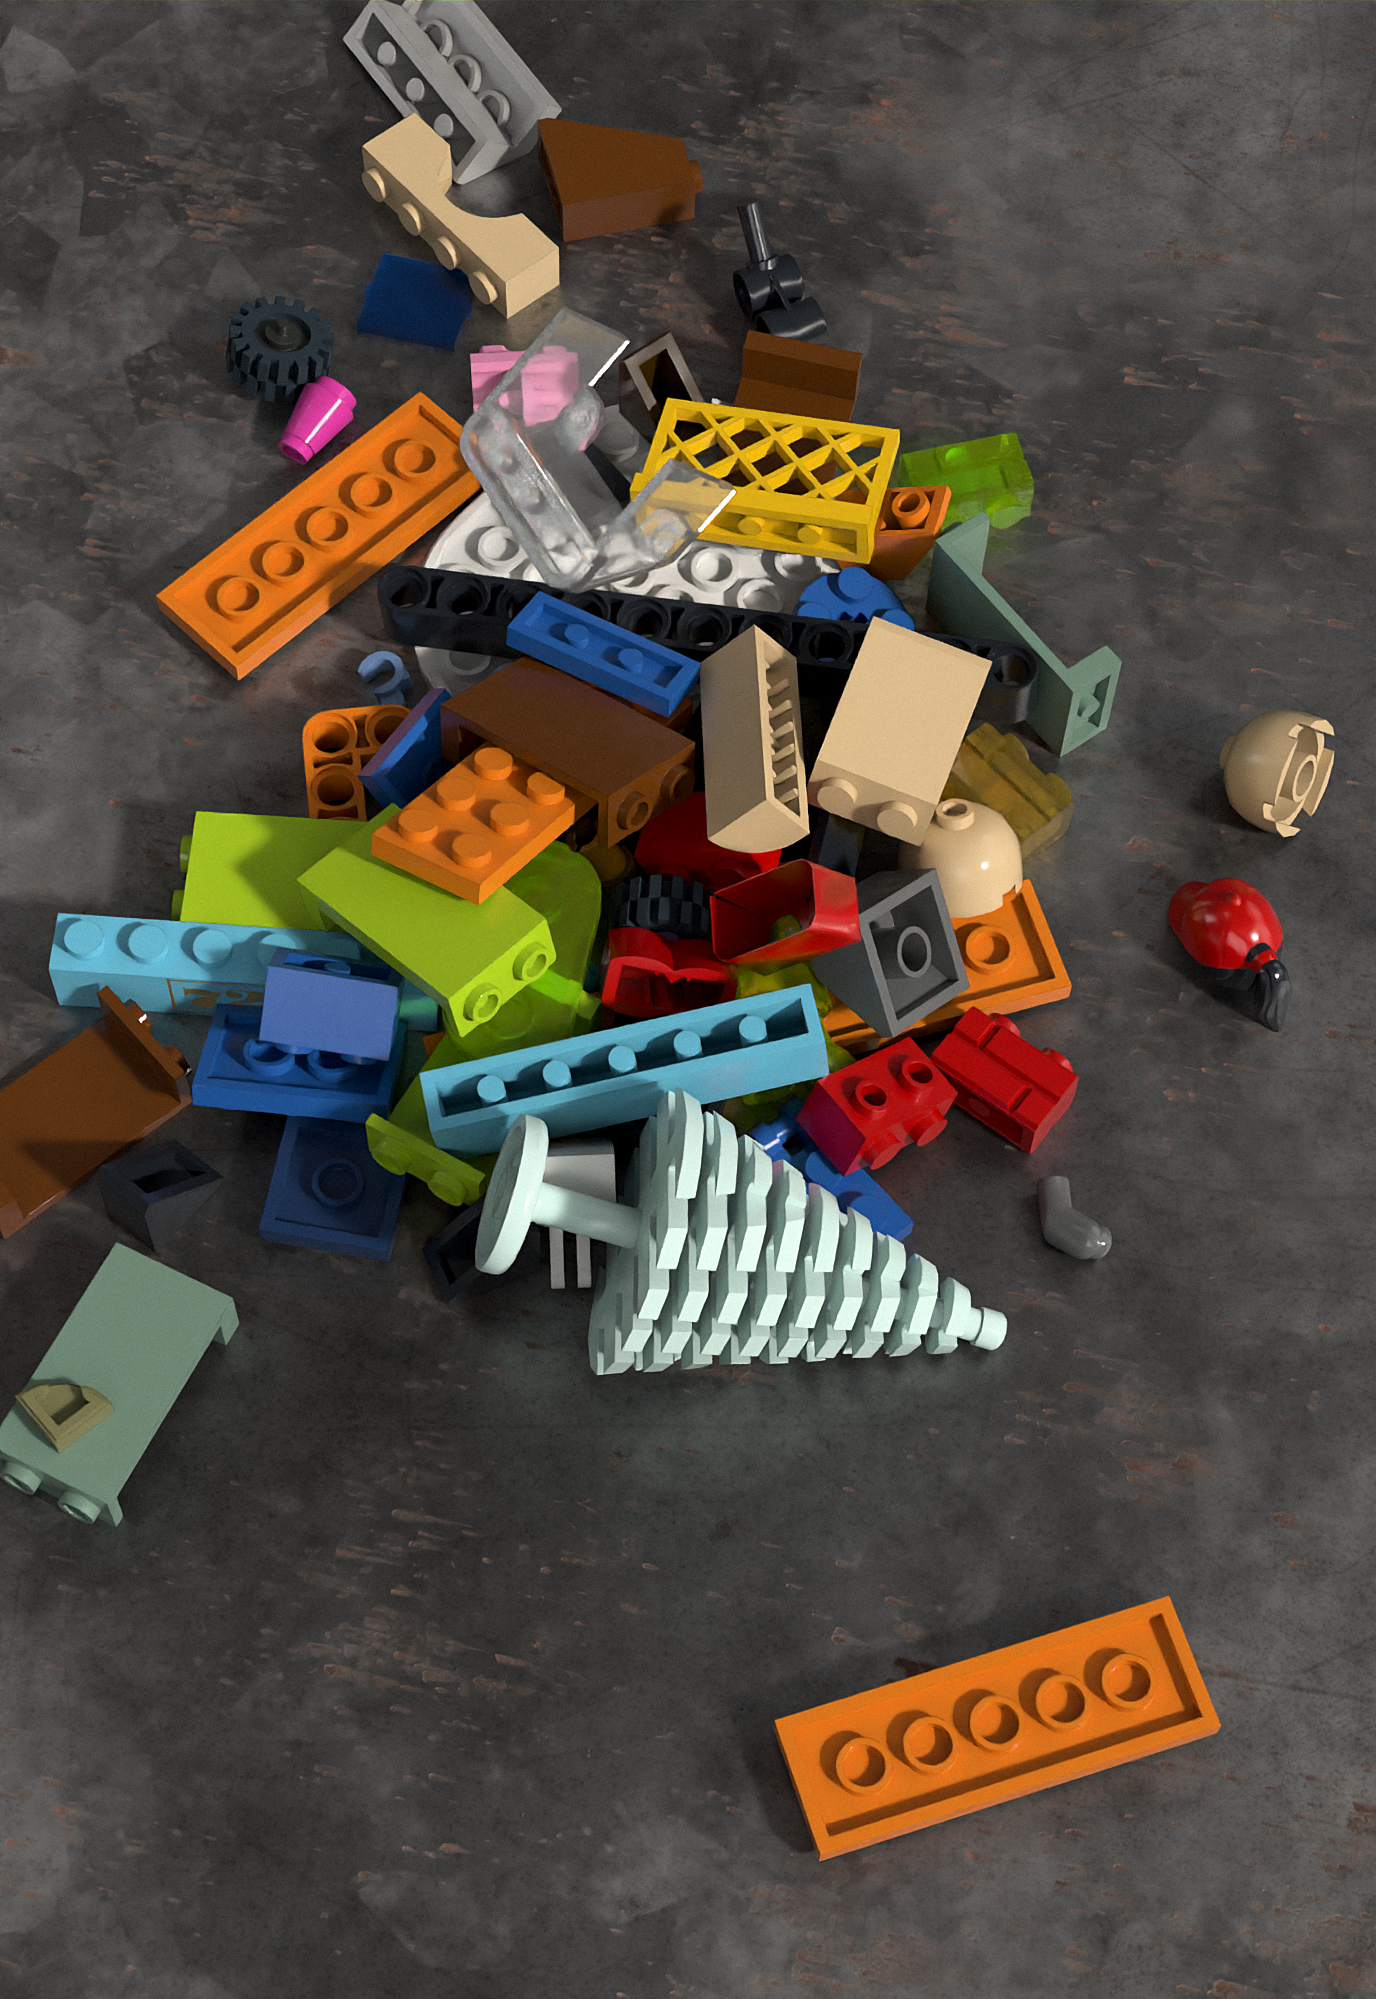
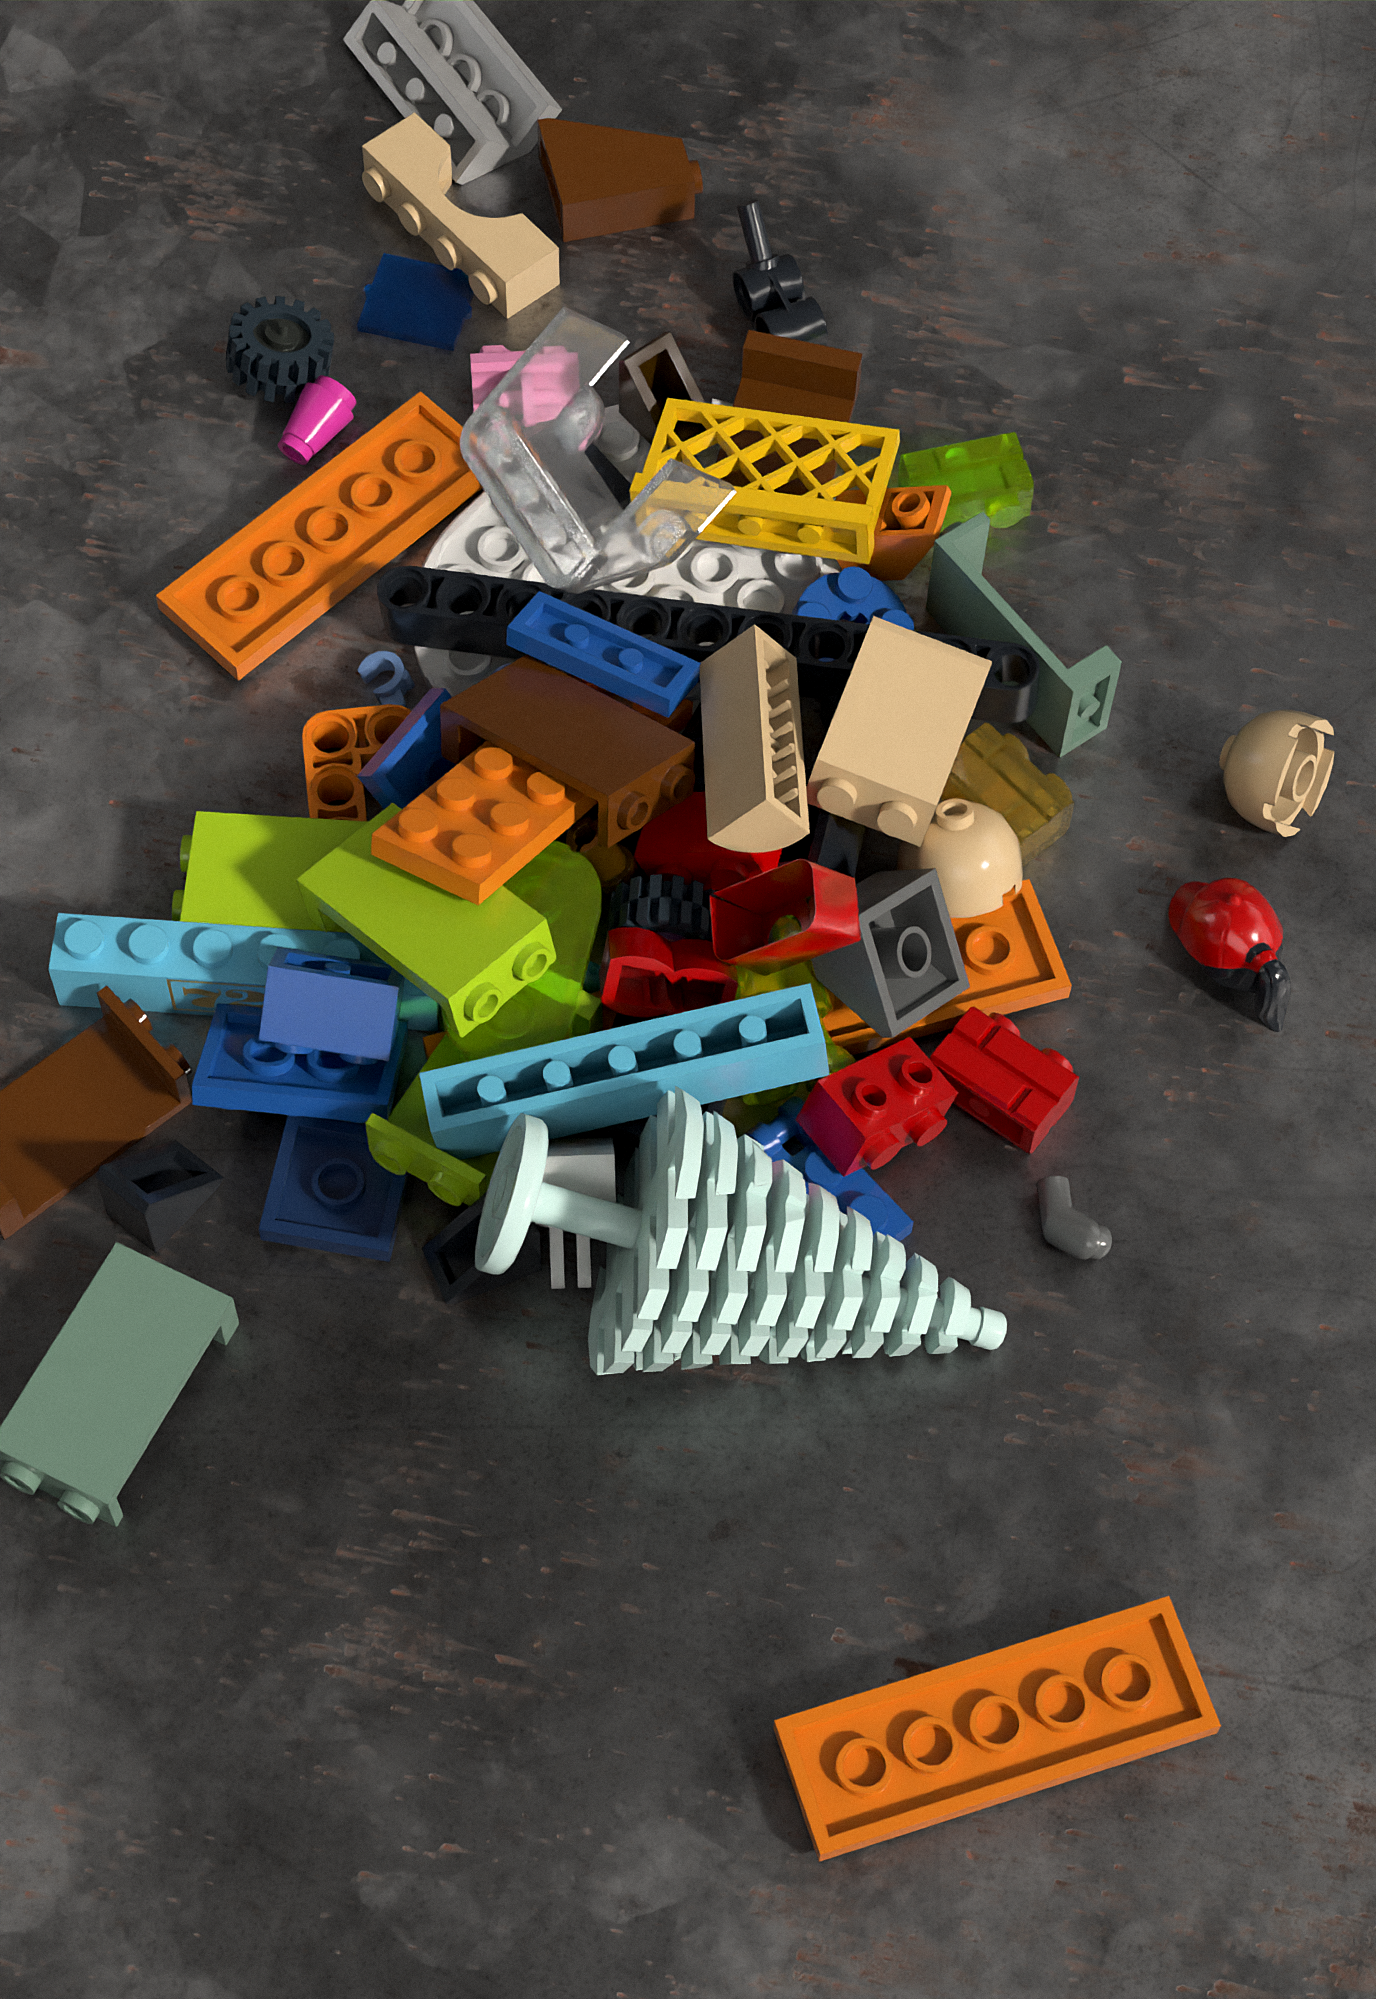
(64, 1411): olive tile -> none

